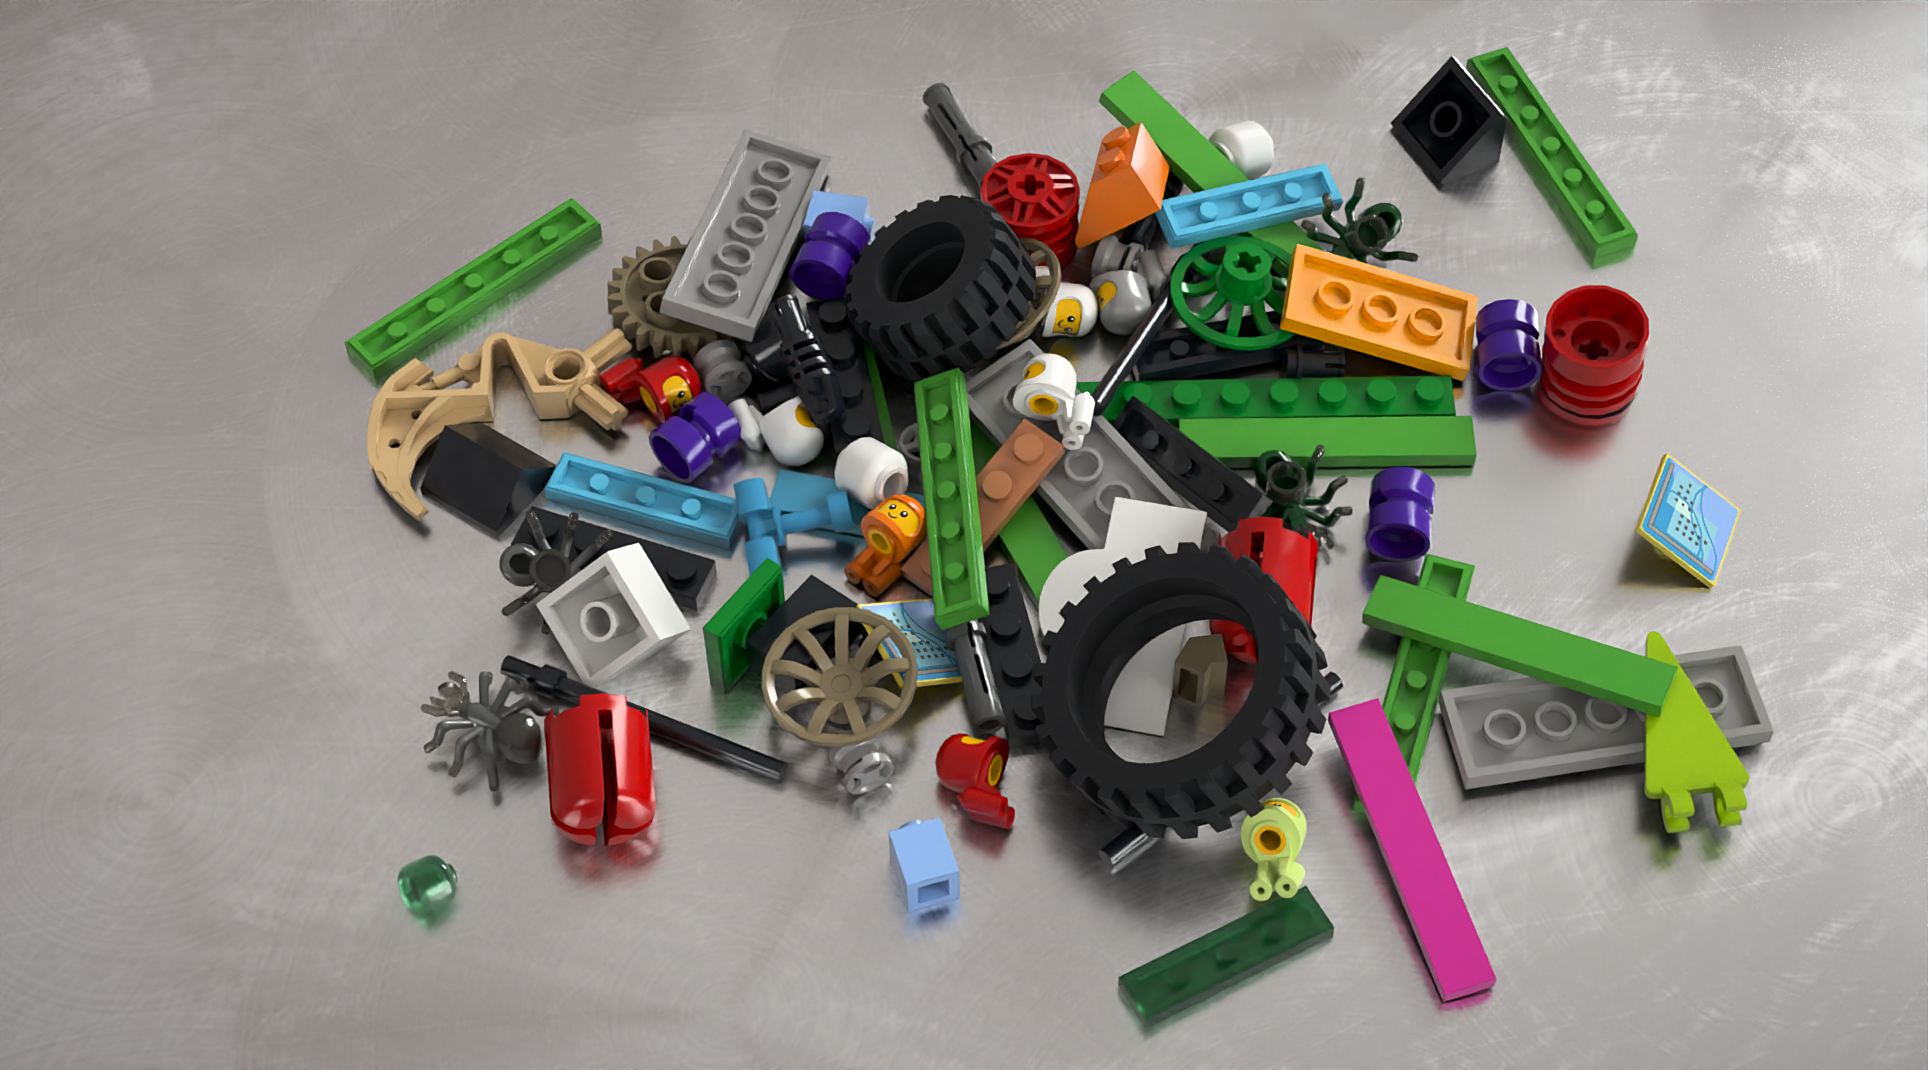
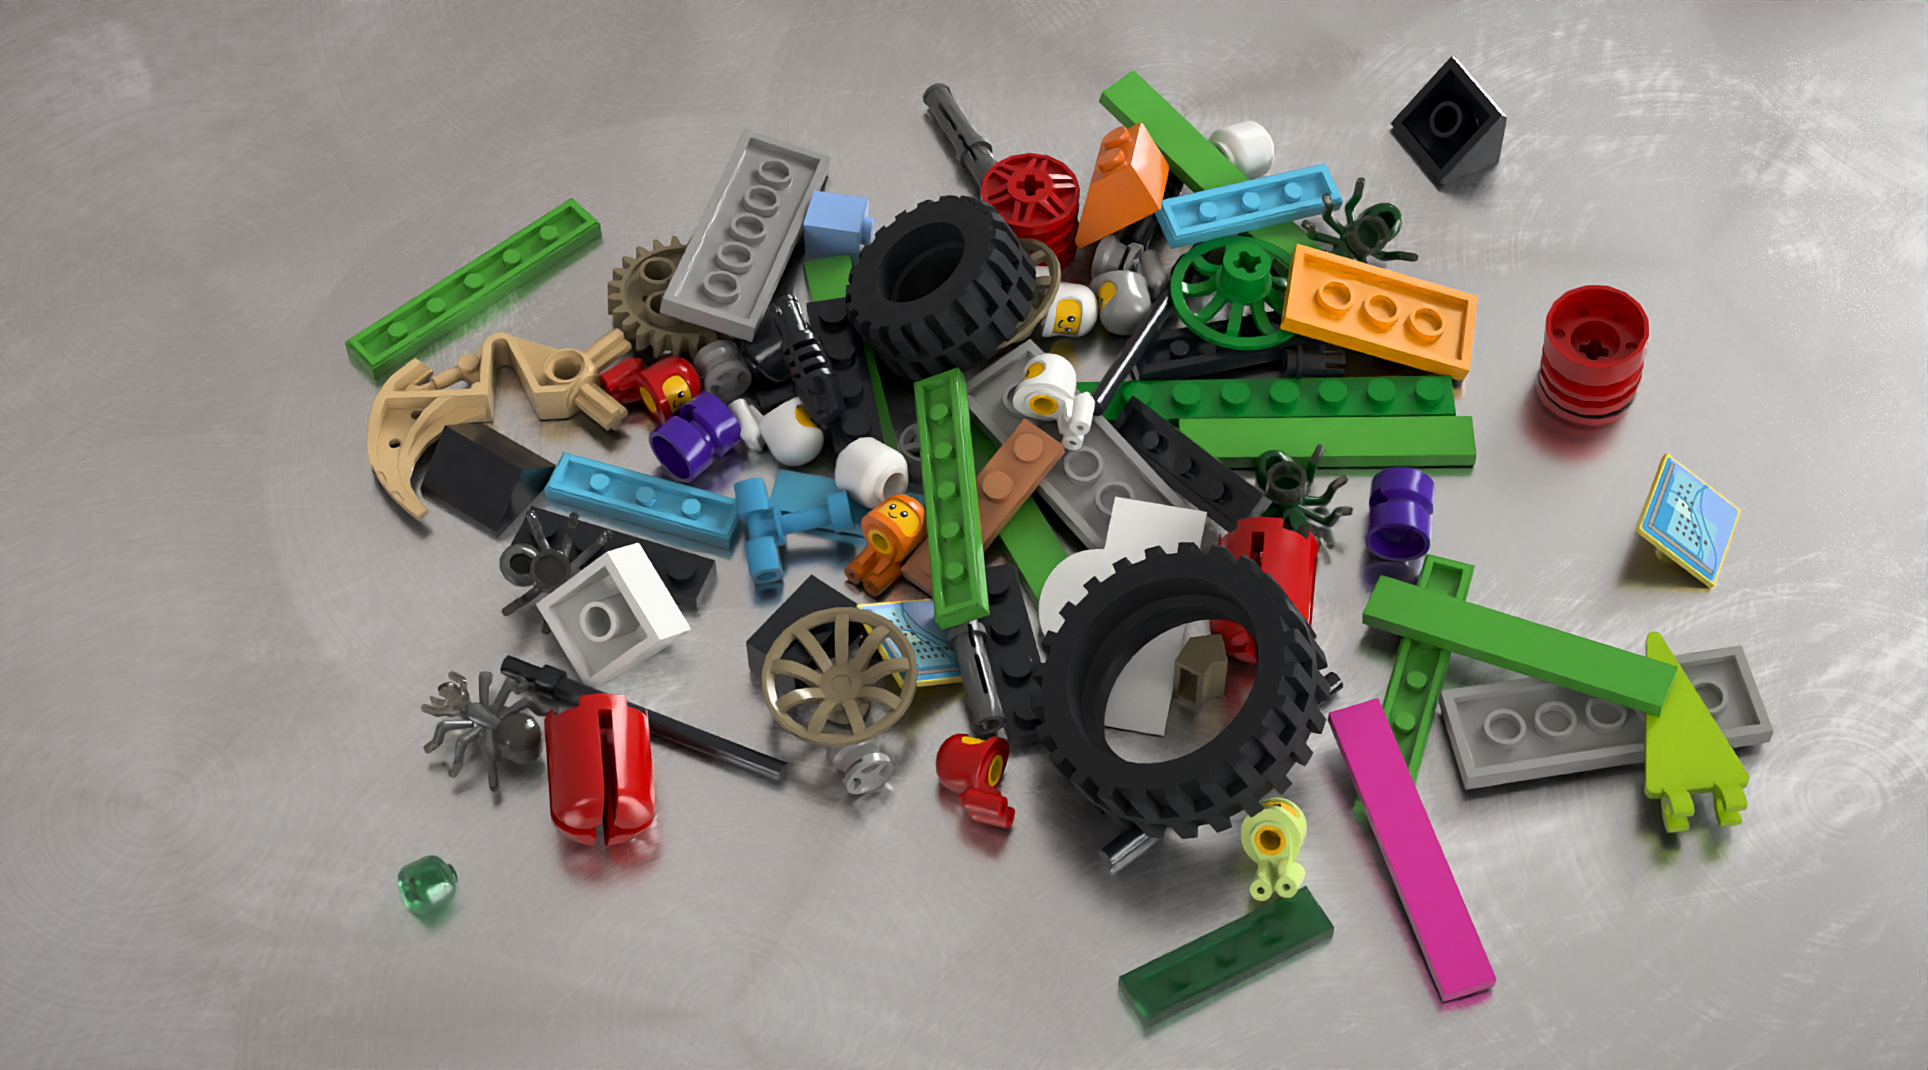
(738, 620): green plate -> none
(828, 256): dark purple wheel -> none
(924, 864): light blue brick -> none
(1508, 345): dark purple wheel -> none
(1553, 154): bright green tile -> none

